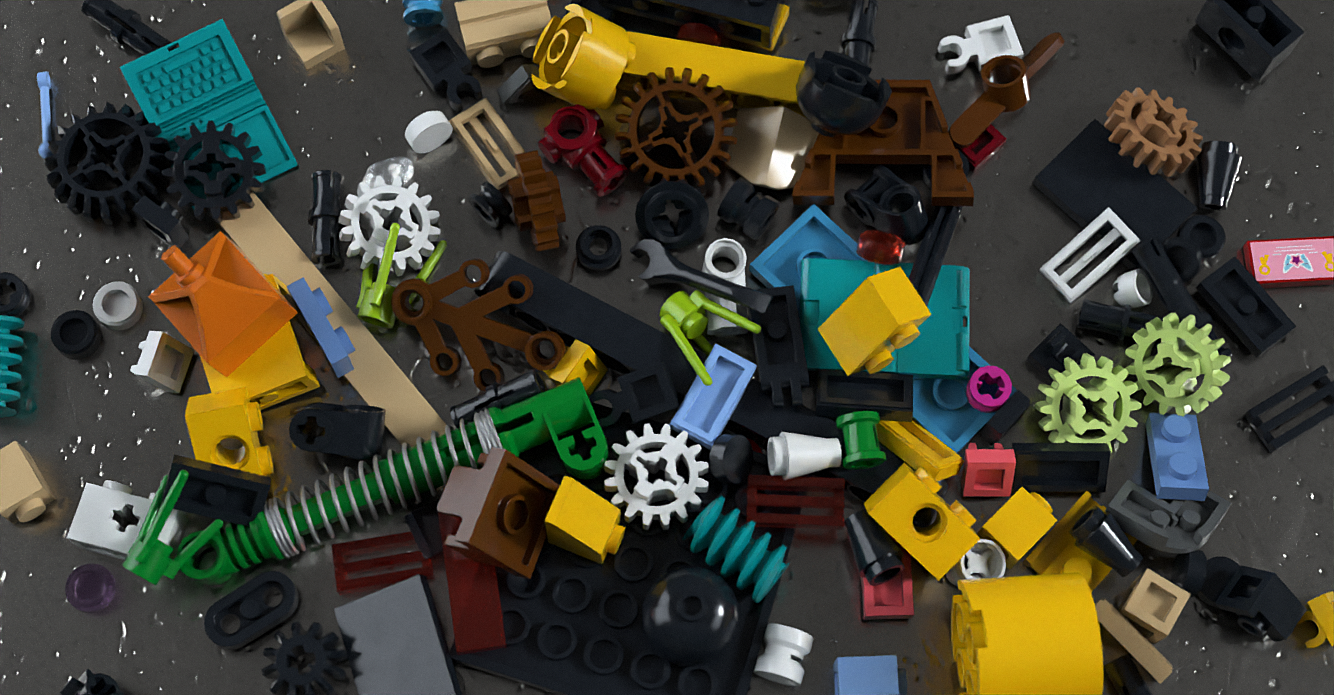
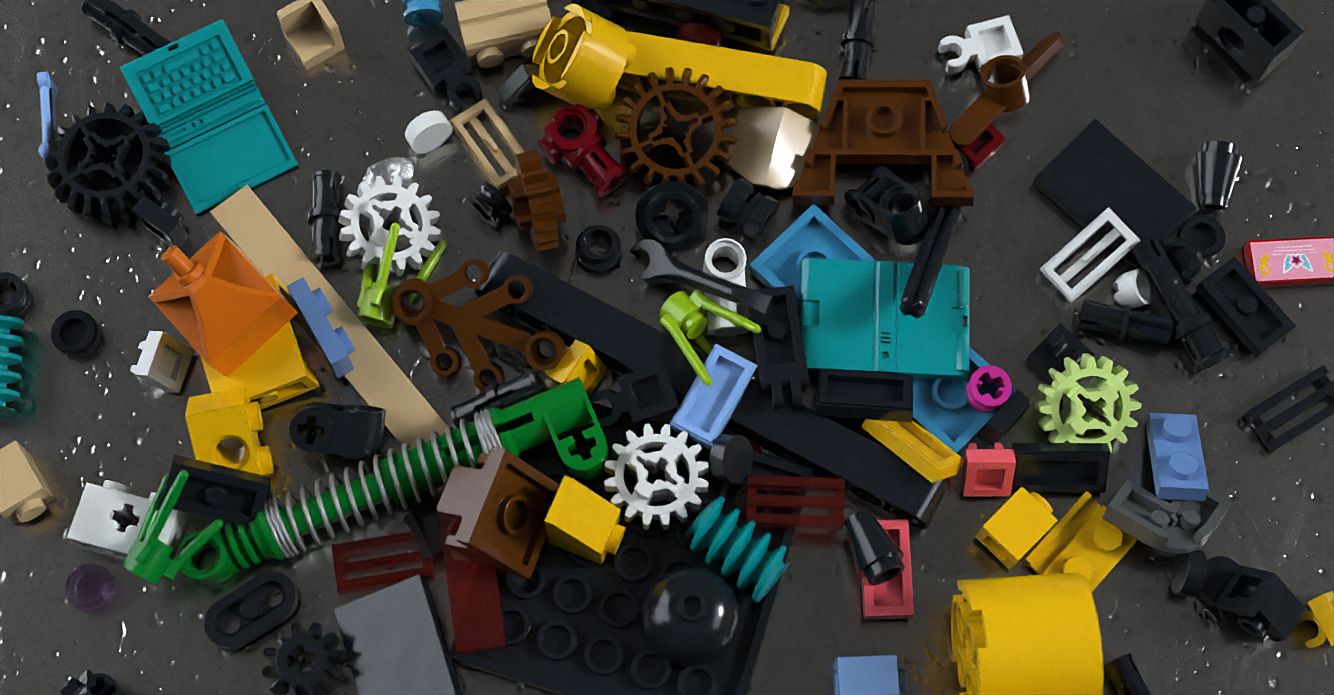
(118, 306): white tile -> none
(195, 171): black gear -> none
(783, 654): white wheel -> none
(801, 454): white cone -> none
(840, 94): black cylinder -> none
(861, 440): green bush -> none
(875, 322): yellow brick -> none
(880, 247): clear red tile -> none
(934, 546): yellow brick -> none
(983, 561): white wheel -> none
(1104, 539): black cone -> none
(1133, 640): tan tile -> none
(1153, 132): medium nougat gear -> none
(1155, 604): tan panel -> none
(1188, 349): yellowish green gear -> none

